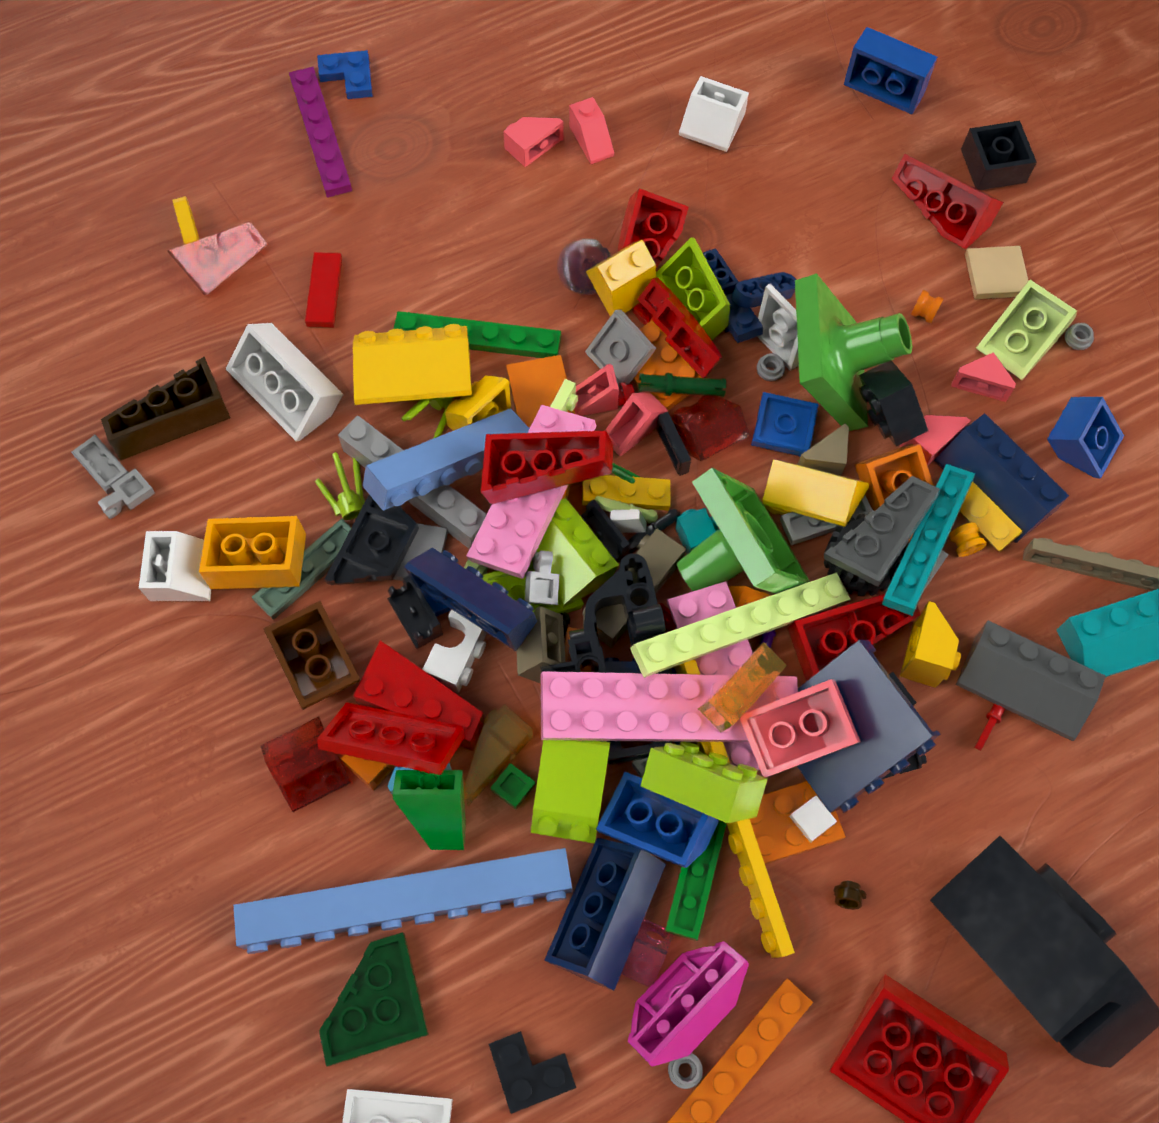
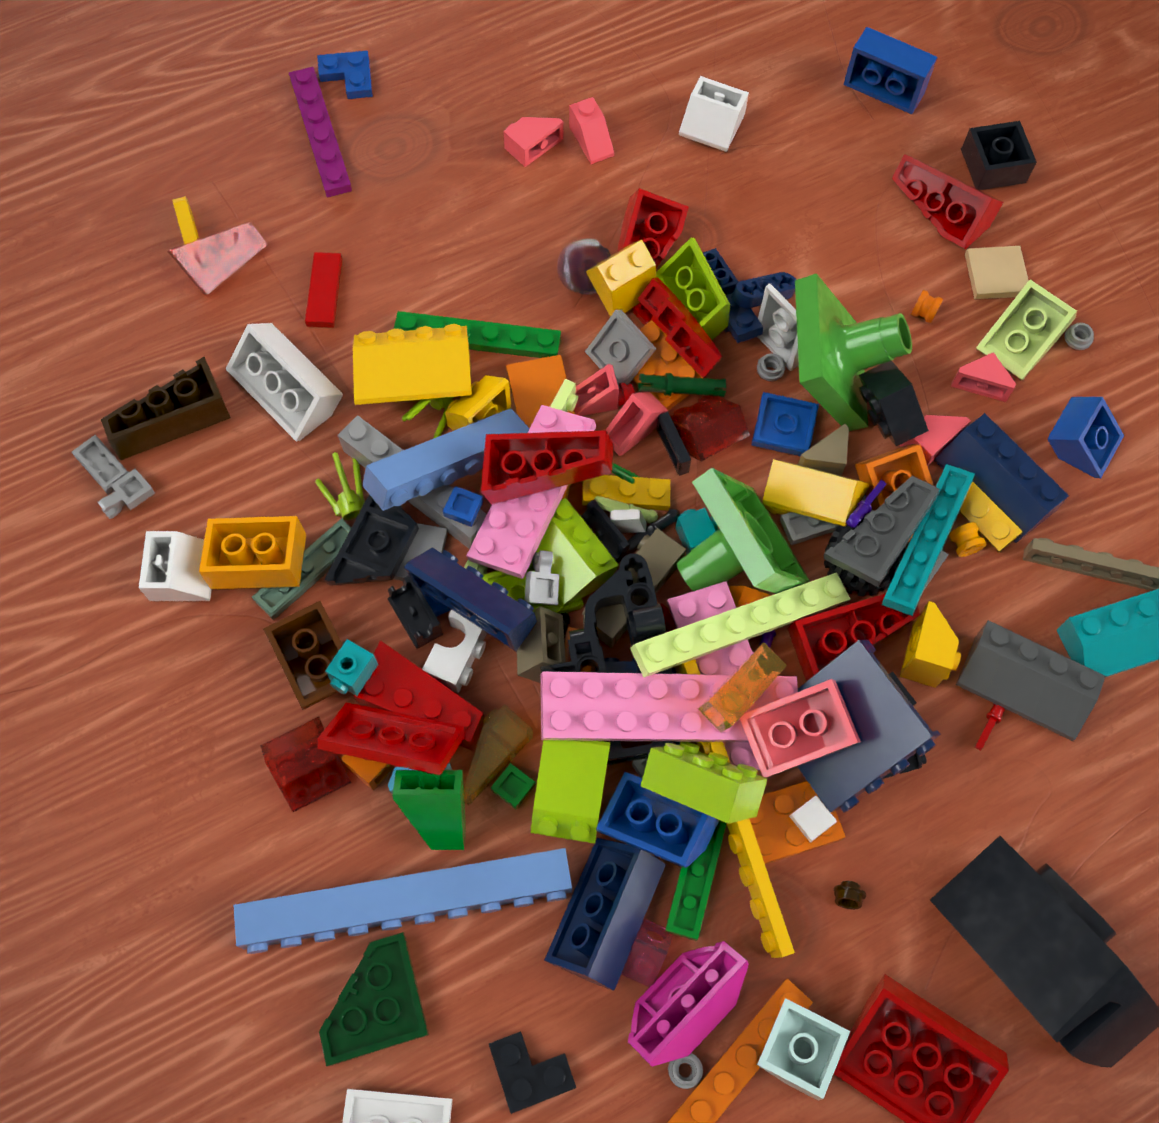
(351, 668): none -> teal brick
(463, 506): none -> blue plate
(803, 1049): none -> light aqua slope
(865, 506): none -> dark purple piece

